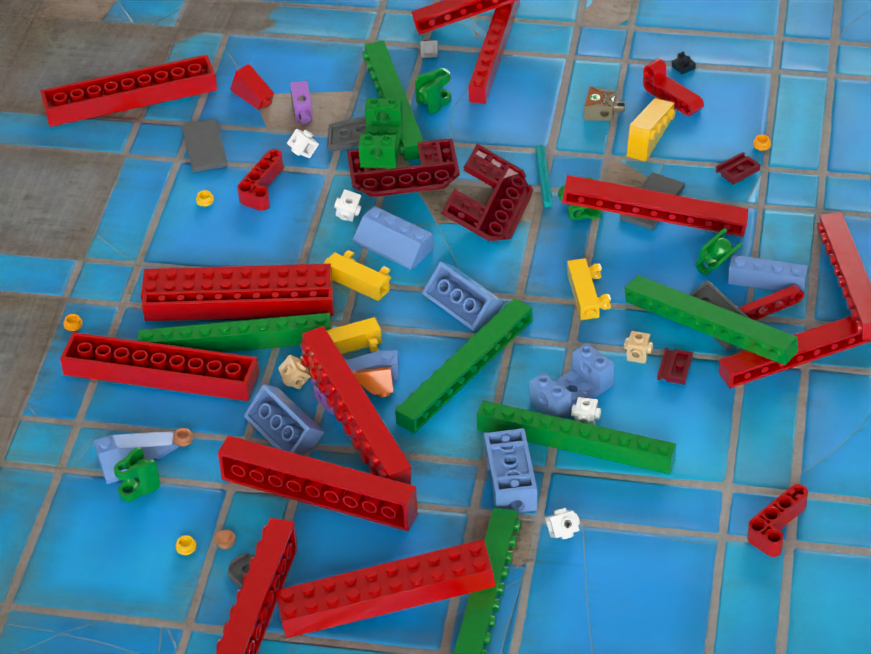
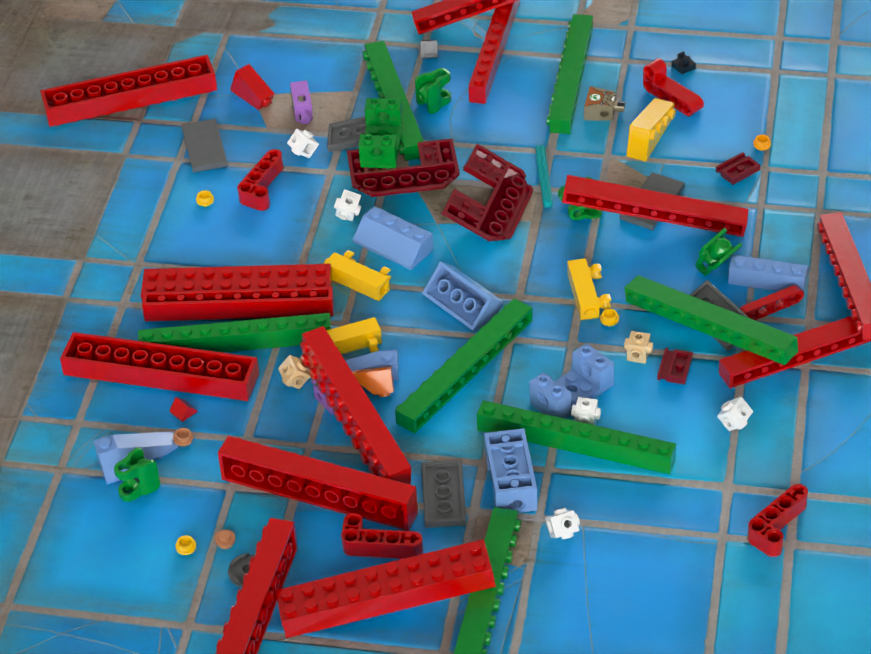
(72, 322): light orange plate -> none
(181, 409): none -> red slope
(282, 421): medium blue slope -> none
(378, 542): none -> red beam
(443, 494): none -> dark grey tile
(570, 74): none -> green brick
(609, 317): none -> yellow plate
(735, 414): none -> white brick

